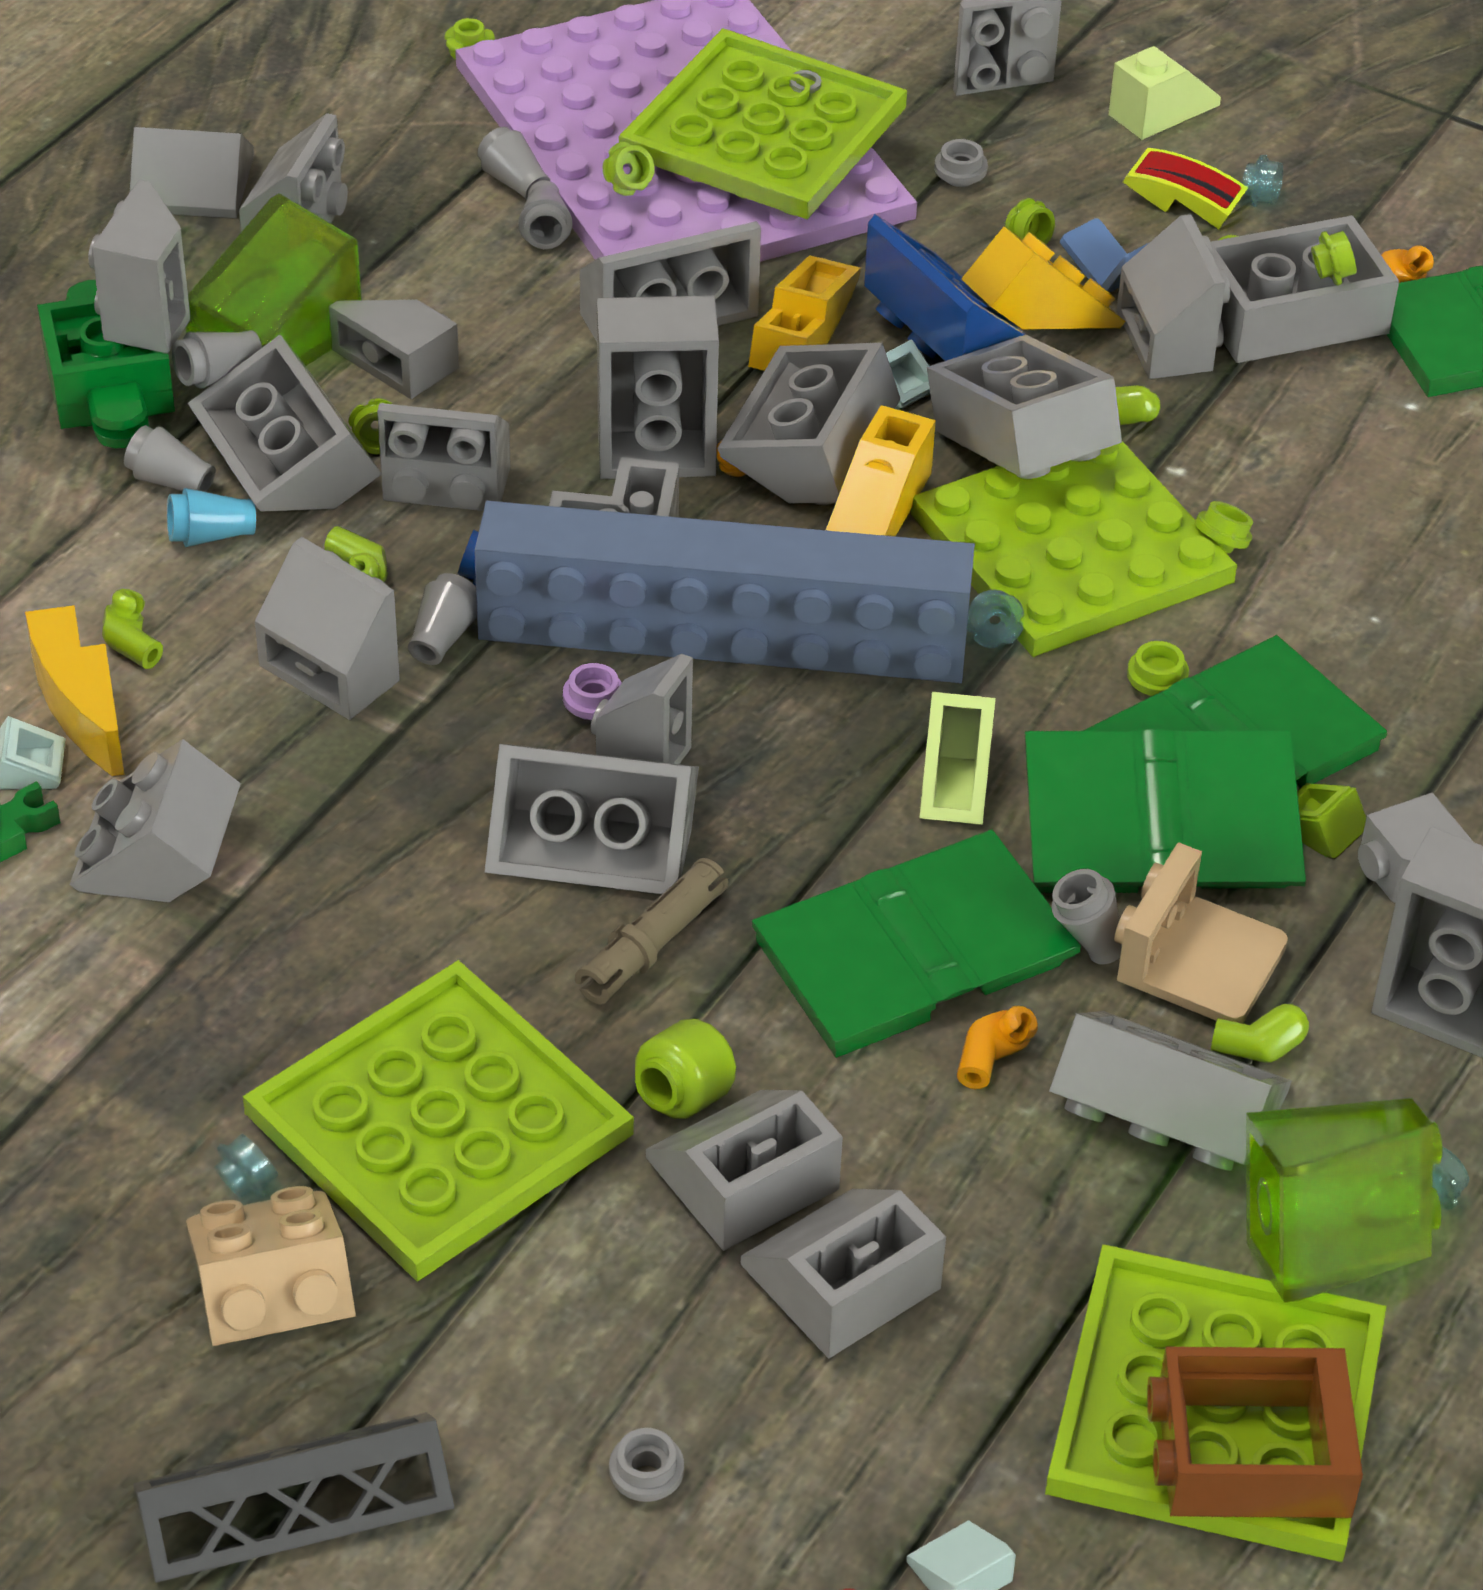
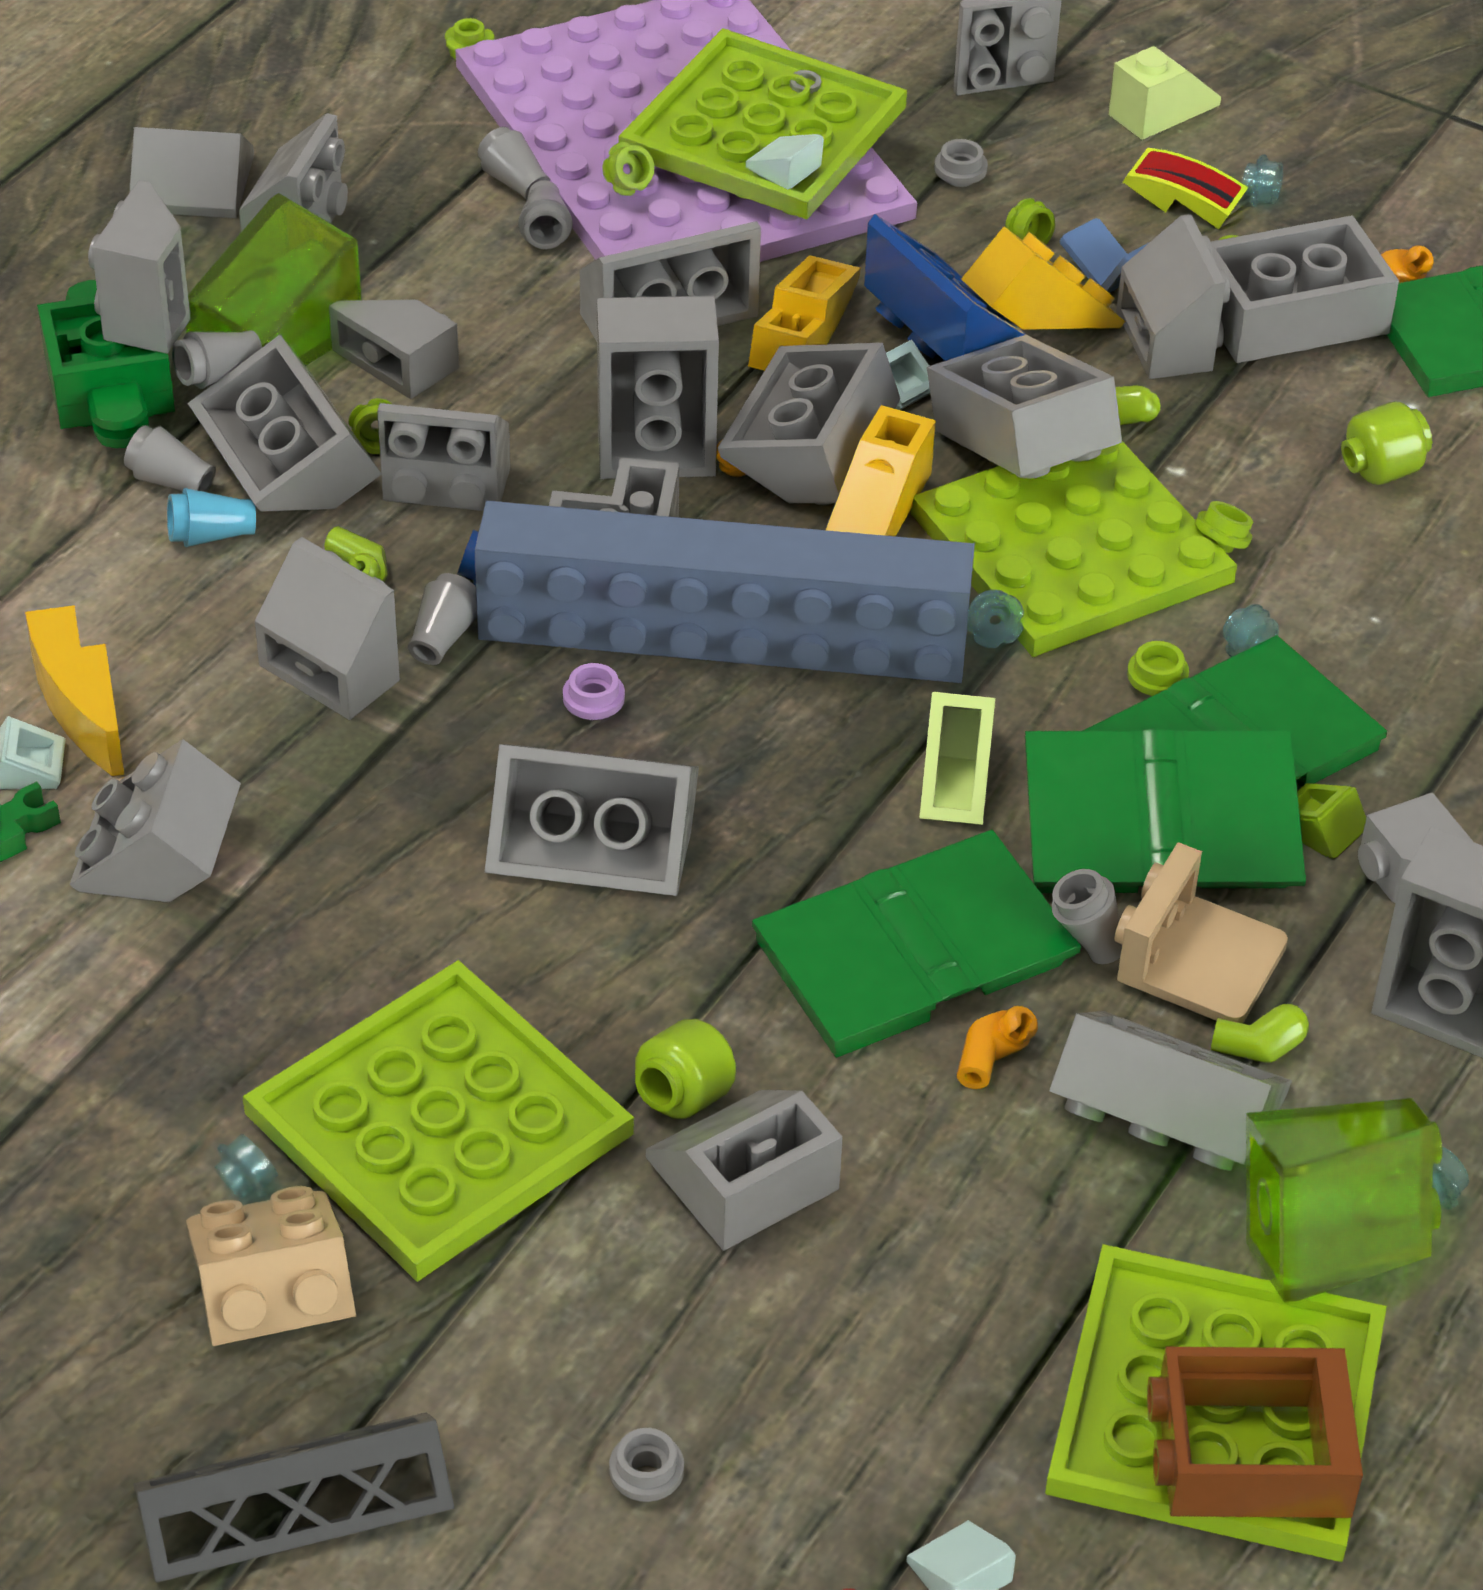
(124, 631): lime arm -> none
(636, 945): dark tan pin -> none
(648, 714): light grey slope -> none
(788, 159): none -> light aqua slope
(850, 1265): light grey slope -> none
(1248, 628): none -> clear light blue plate
(1334, 257): lime plate -> none
(1386, 442): none -> lime head

